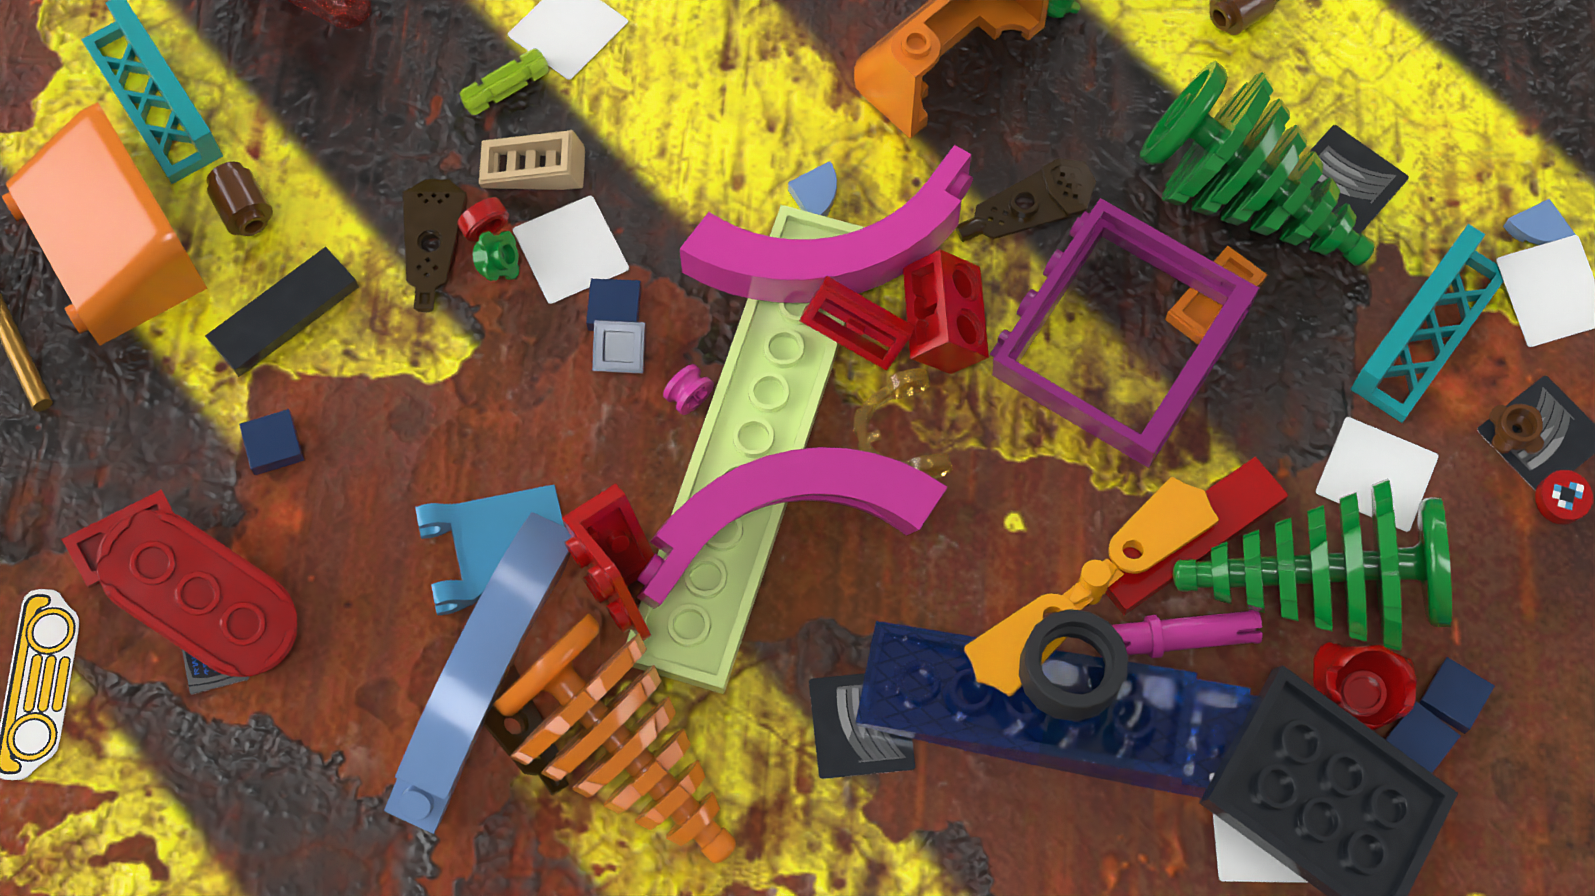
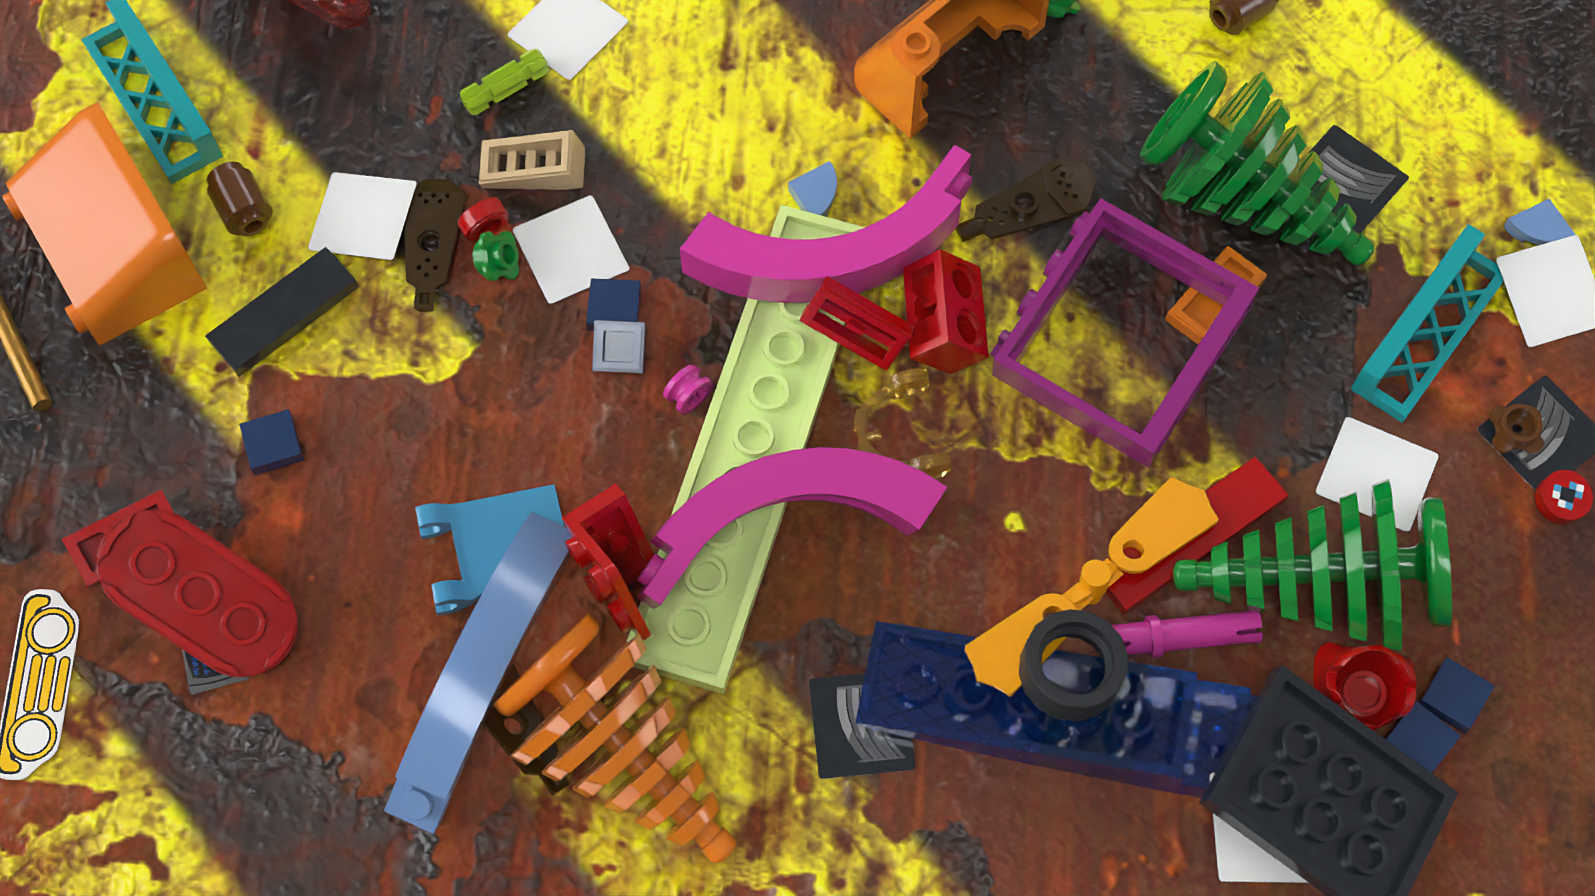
(362, 215): none -> white sticker

